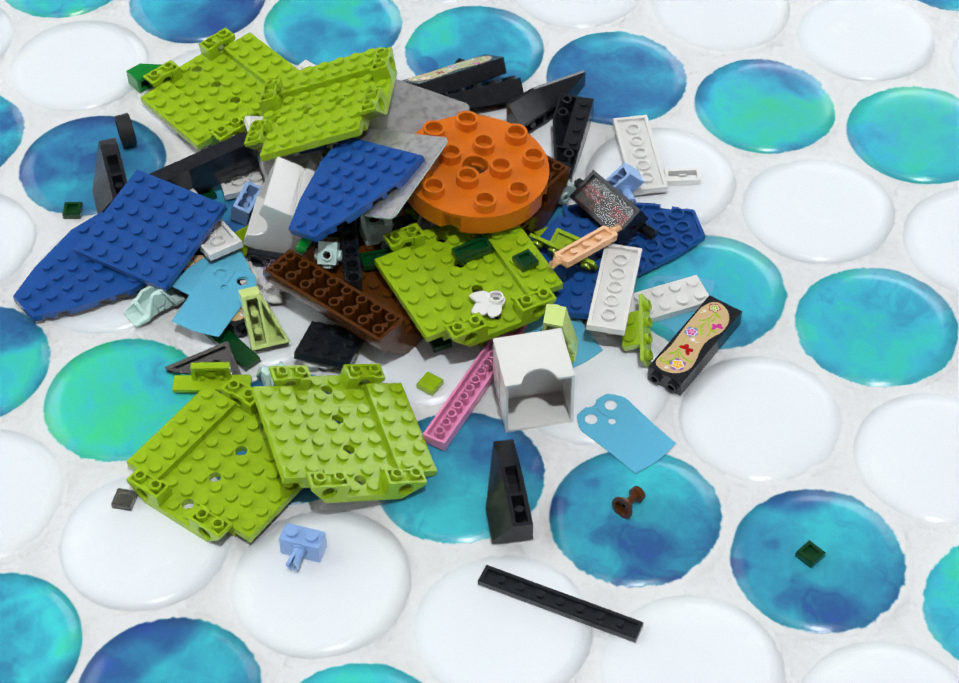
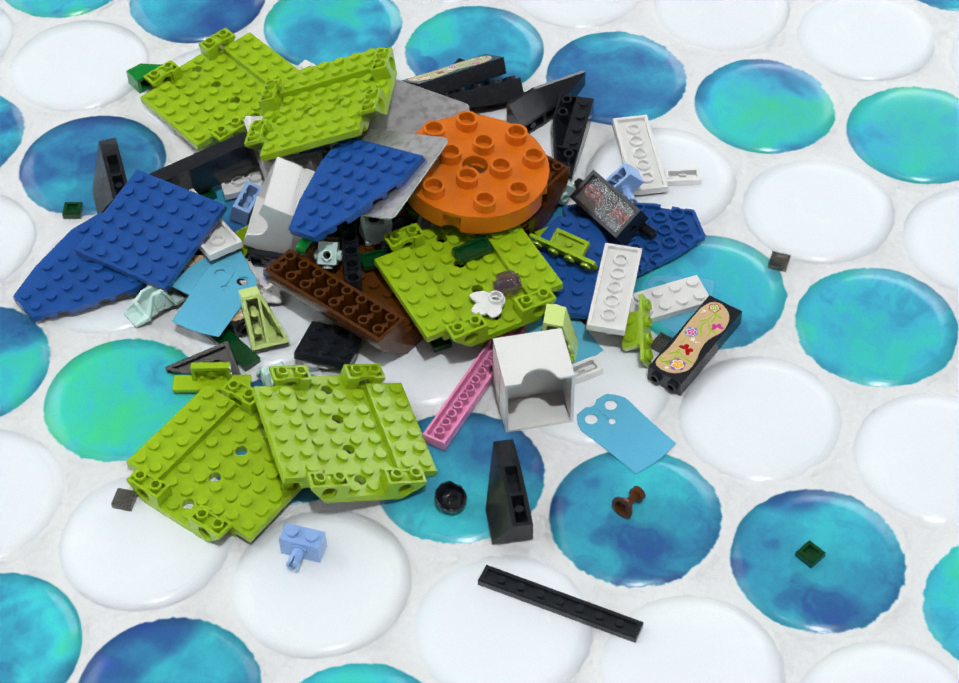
(125, 130): black tyre -> none
(429, 383): lime tile -> none
(450, 497): none -> black hair
(507, 283): none -> head
(525, 260): dark green tile -> none
(585, 246): light nougat plate -> none
(587, 373): none -> white tile
(660, 342): none -> clear smoke tile
(779, 261): none -> clear smoke tile

